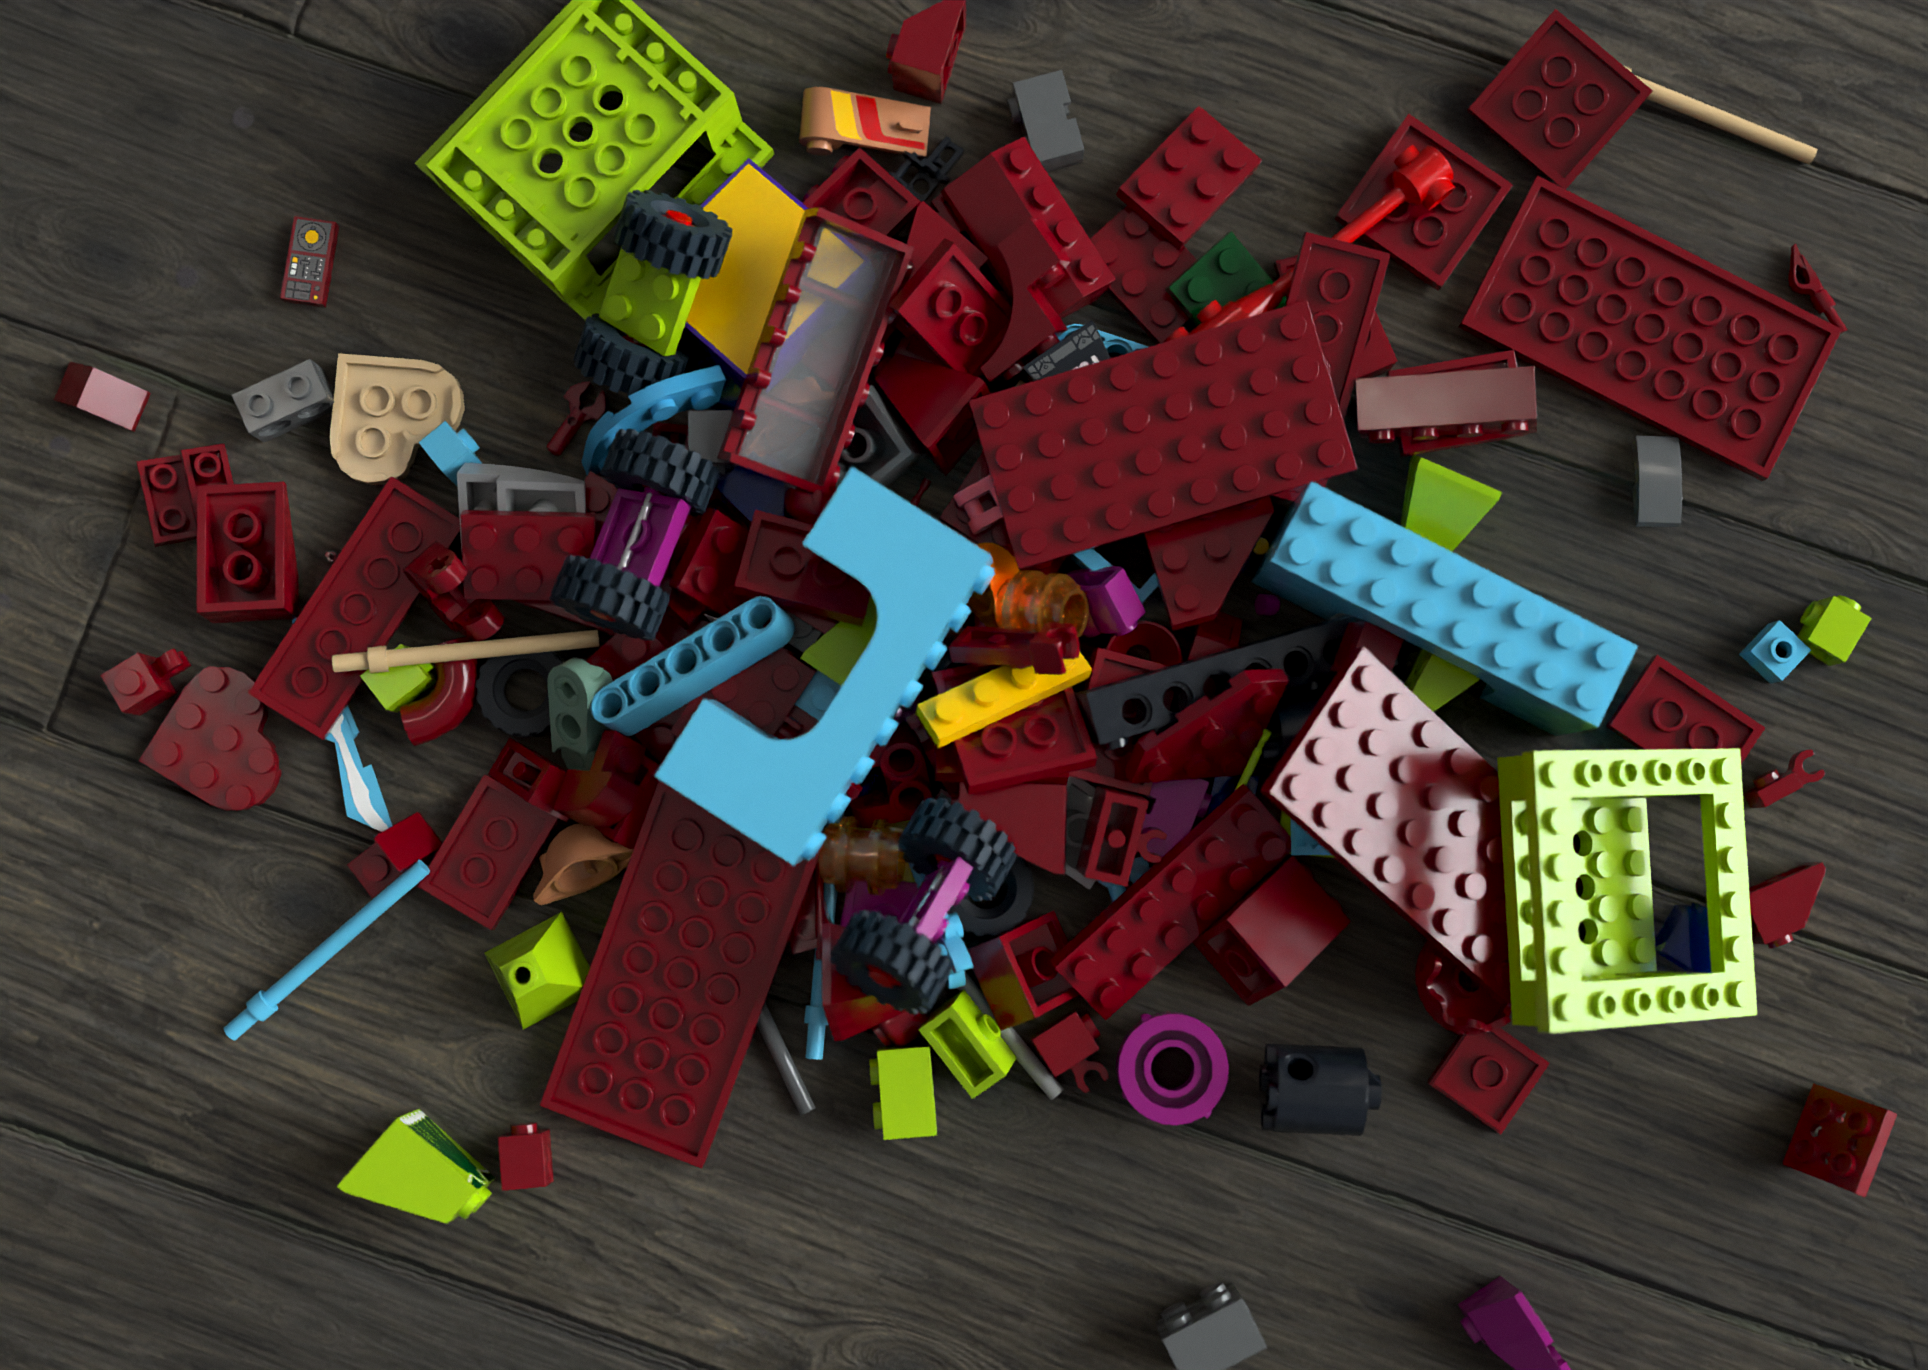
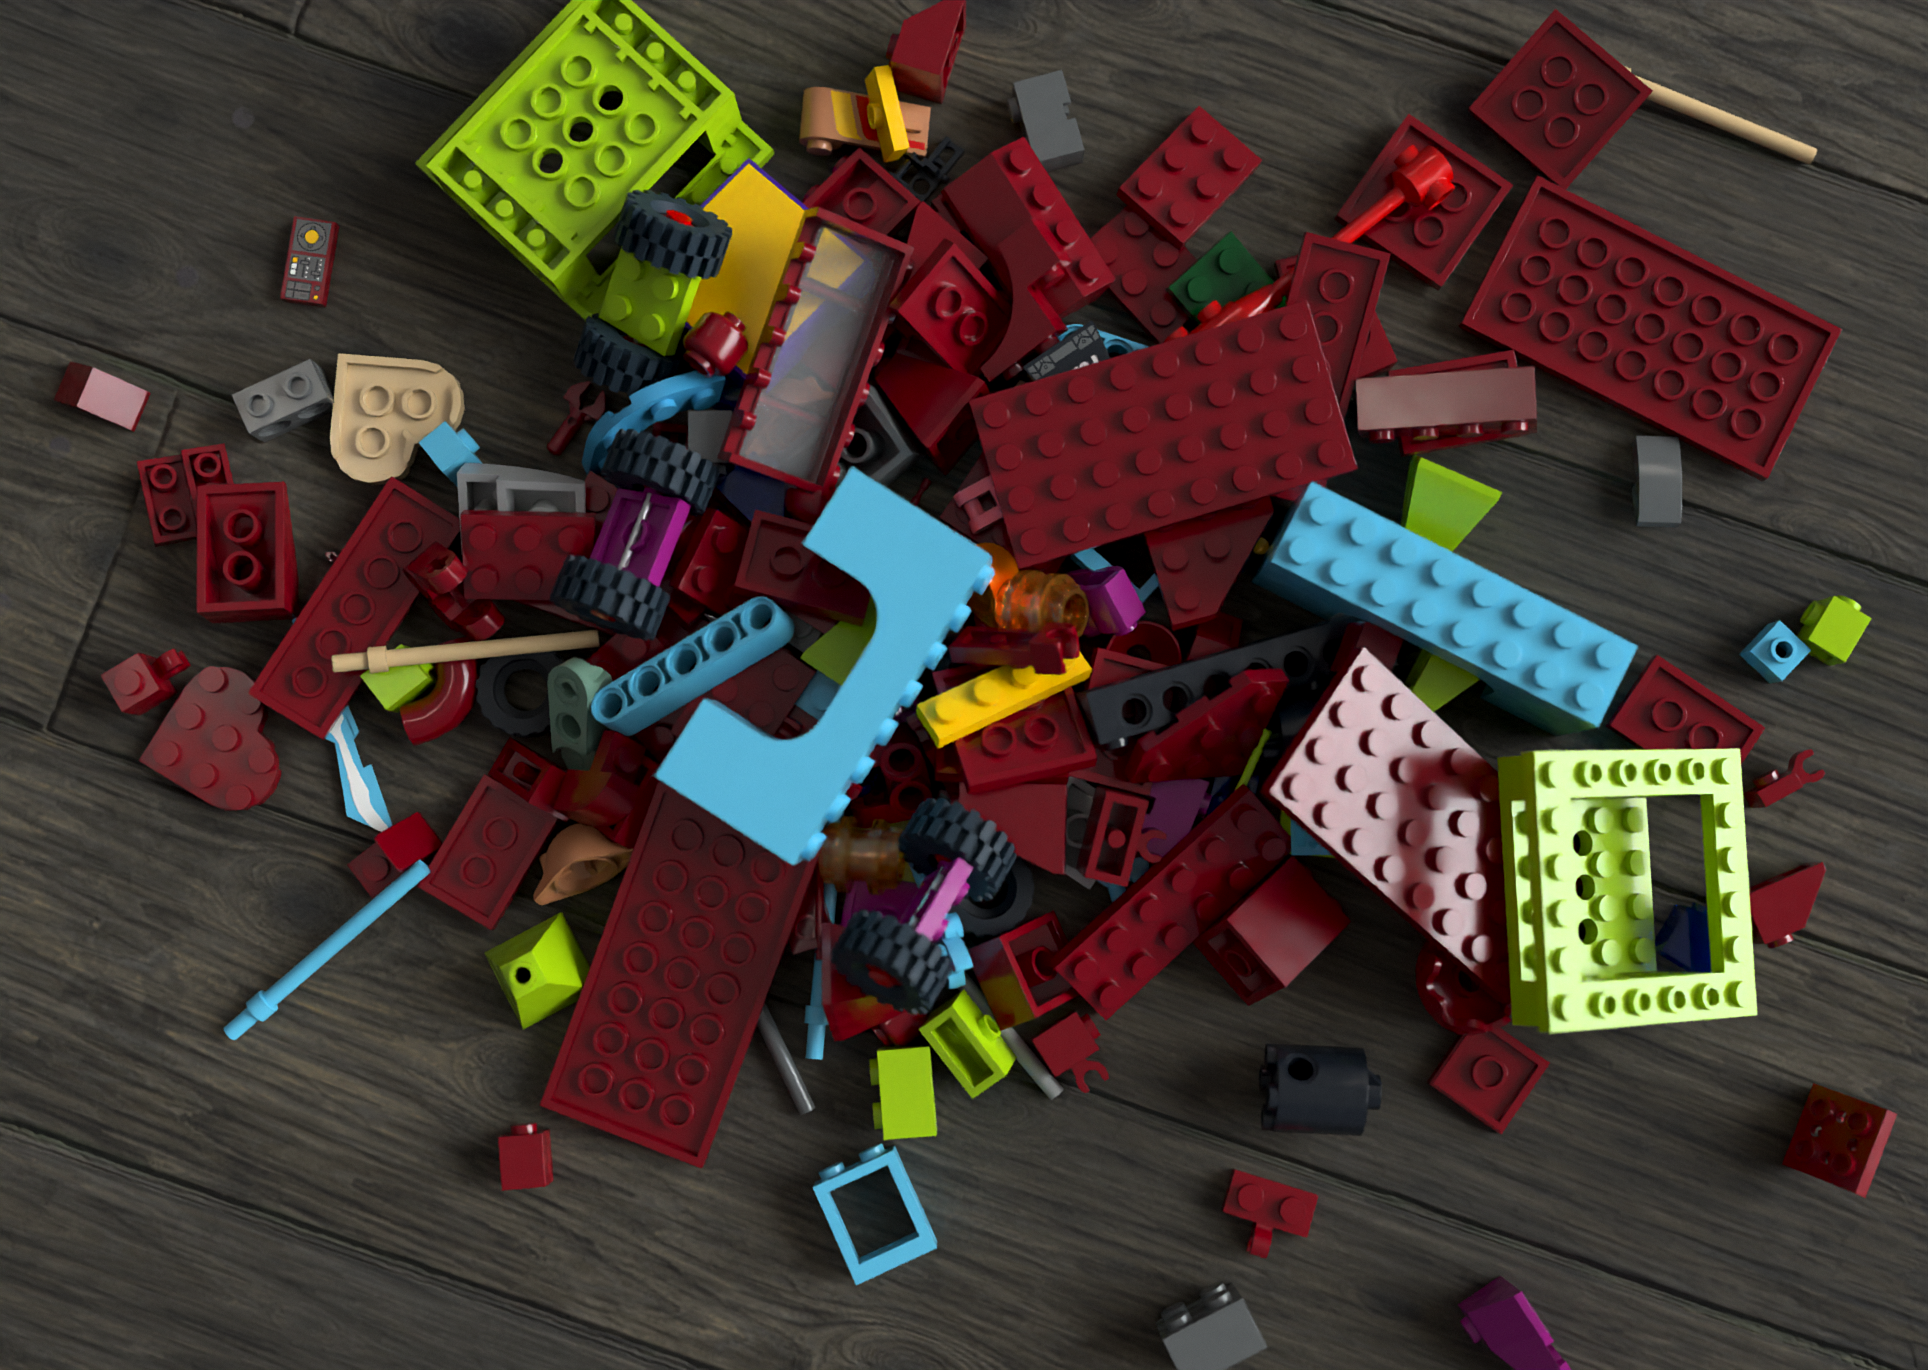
(420, 1172): lime slope -> none
(715, 344): none -> dark red head
(885, 113): none -> yellow plate
(894, 1253): none -> medium azure window
(1197, 1094): magenta piece -> none
(1267, 604): magenta piece -> none
(1269, 1207): none -> dark red plate
(1812, 287): dark red hand -> none

